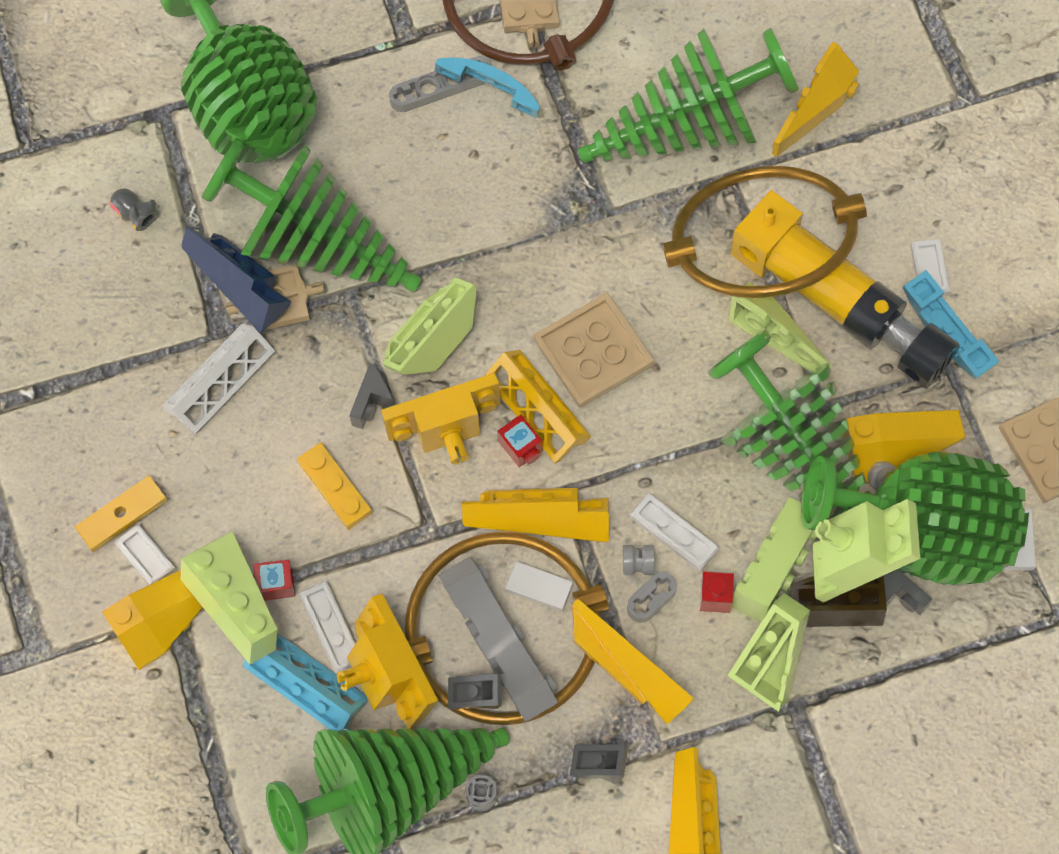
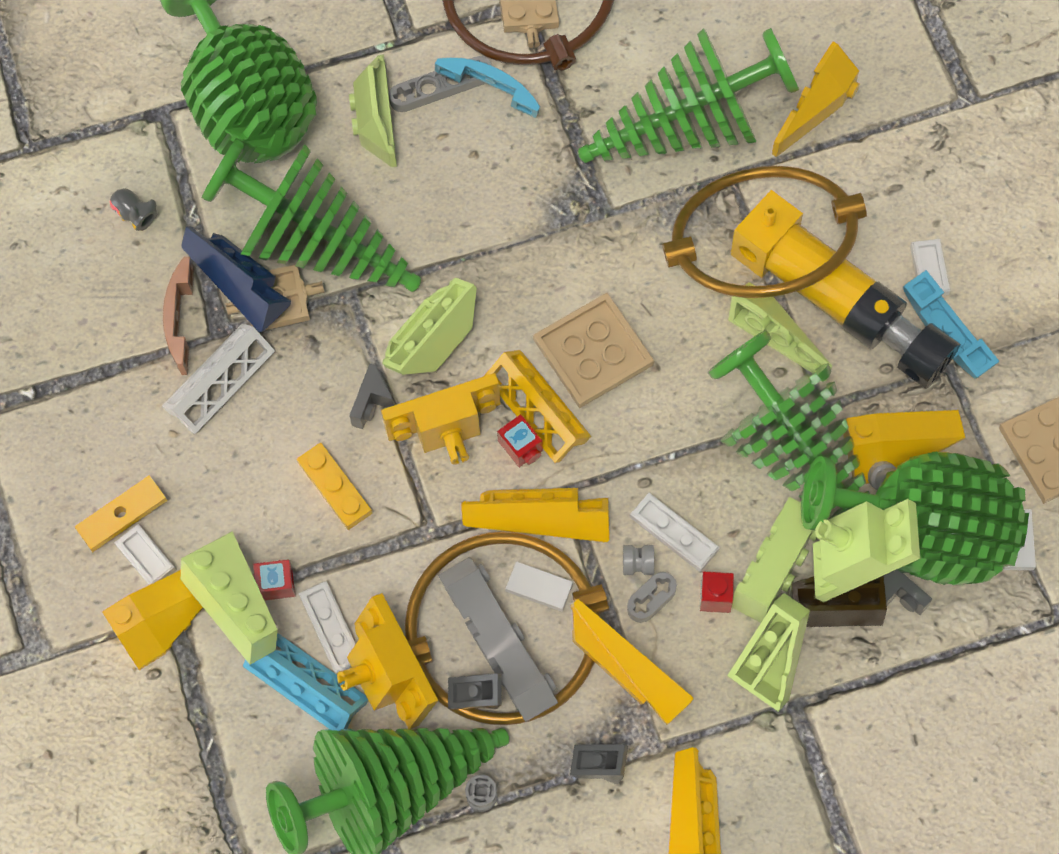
(179, 284): none -> nougat slope
(374, 111): none -> yellowish green wedge

